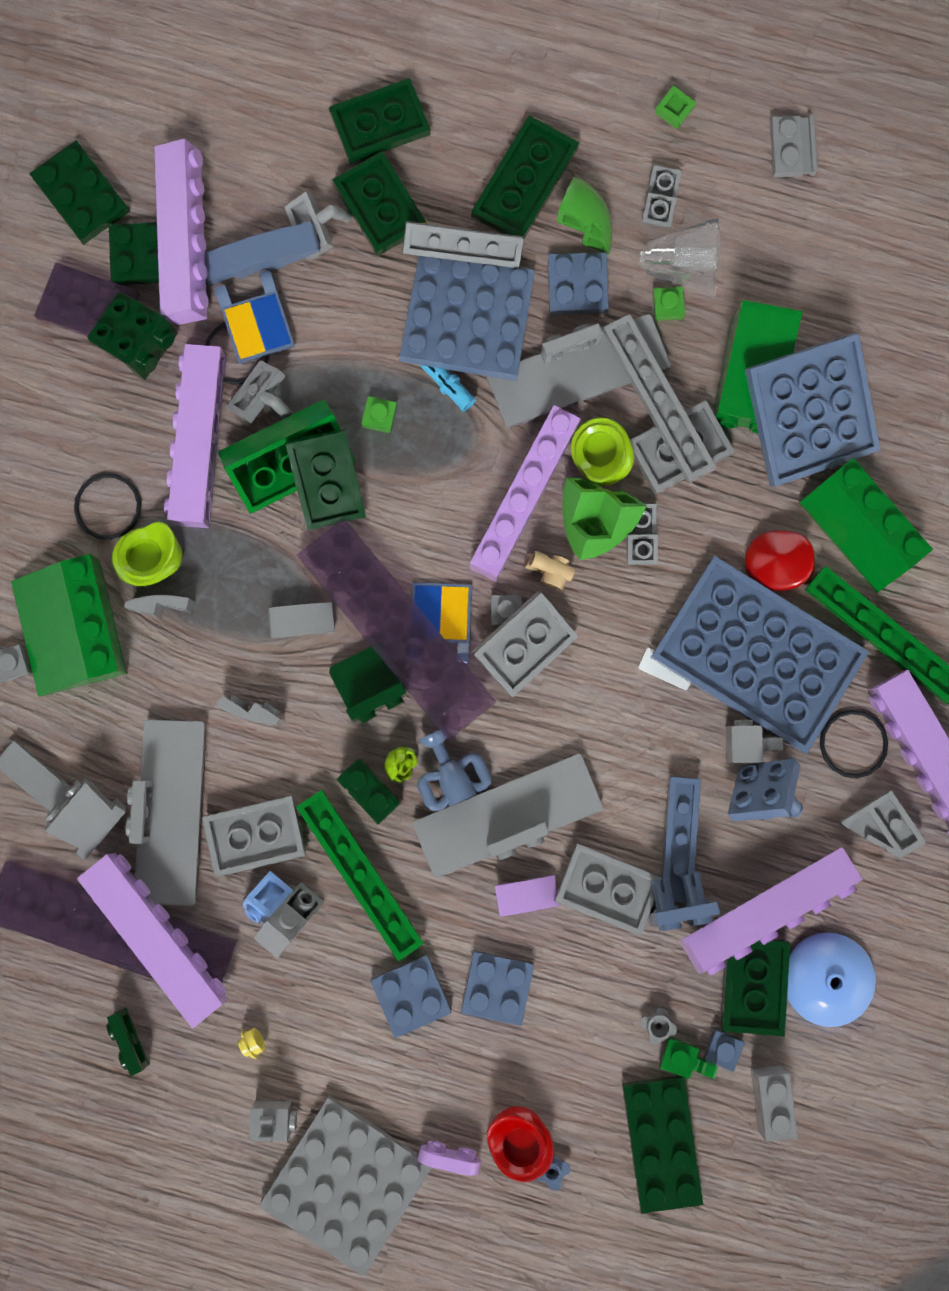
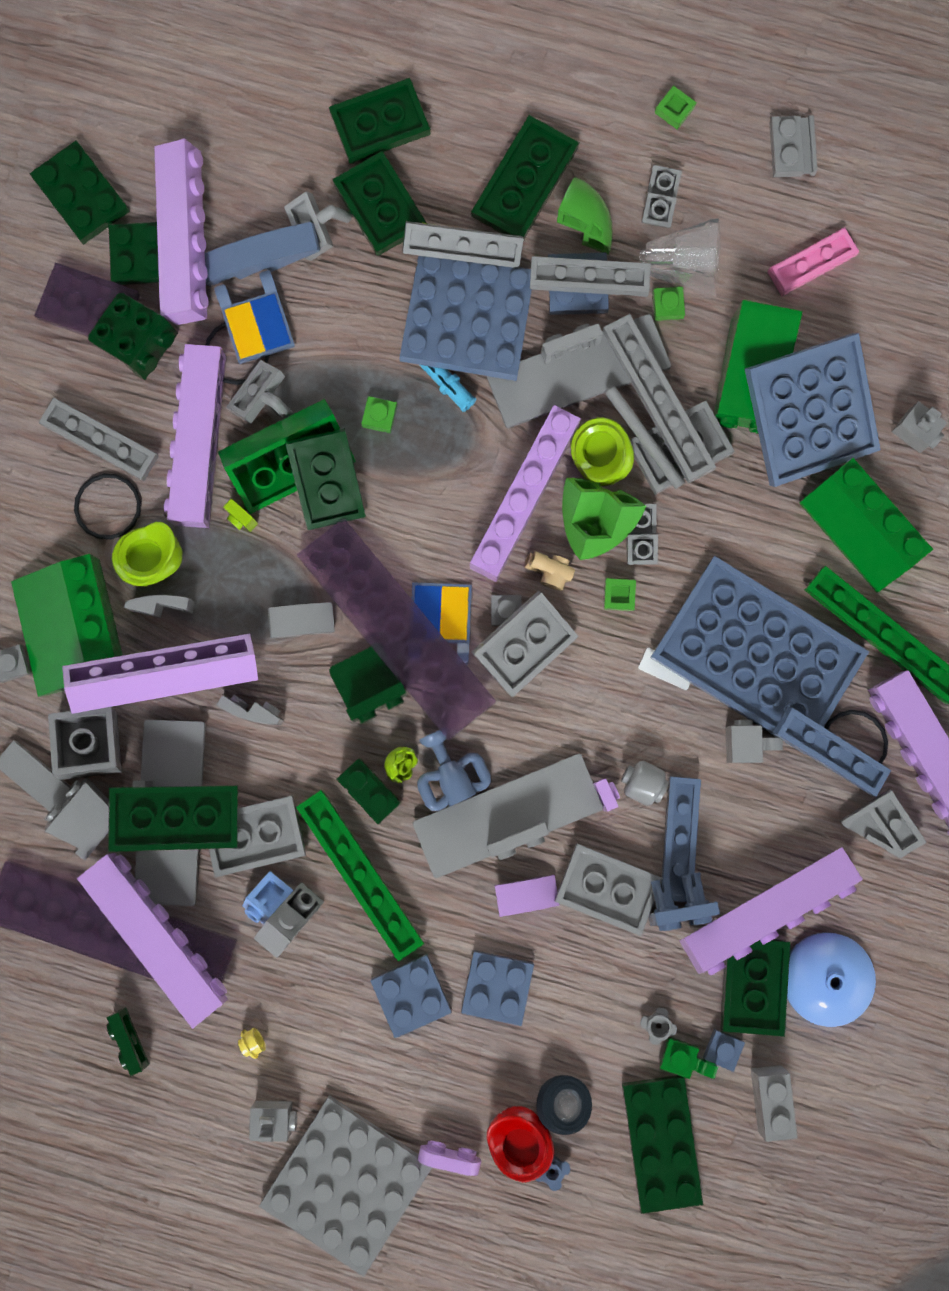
(84, 743): none -> light grey brick
(98, 439): none -> light grey plate
(159, 673): none -> lavender brick
(172, 818): none -> dark green plate
(239, 516): none -> lime plate
(564, 1105): none -> black wheel
(590, 276): none -> light grey plate
(607, 793): none -> lavender plate
(619, 594): none -> bright green plate
(645, 438): none -> light grey bar
(645, 783): none -> light grey head
(766, 791): sand blue plate -> none
(780, 560): red piece -> none
(813, 261): none -> bright pink tile
(832, 751): none -> sand blue plate
(920, 427): none -> light grey brick

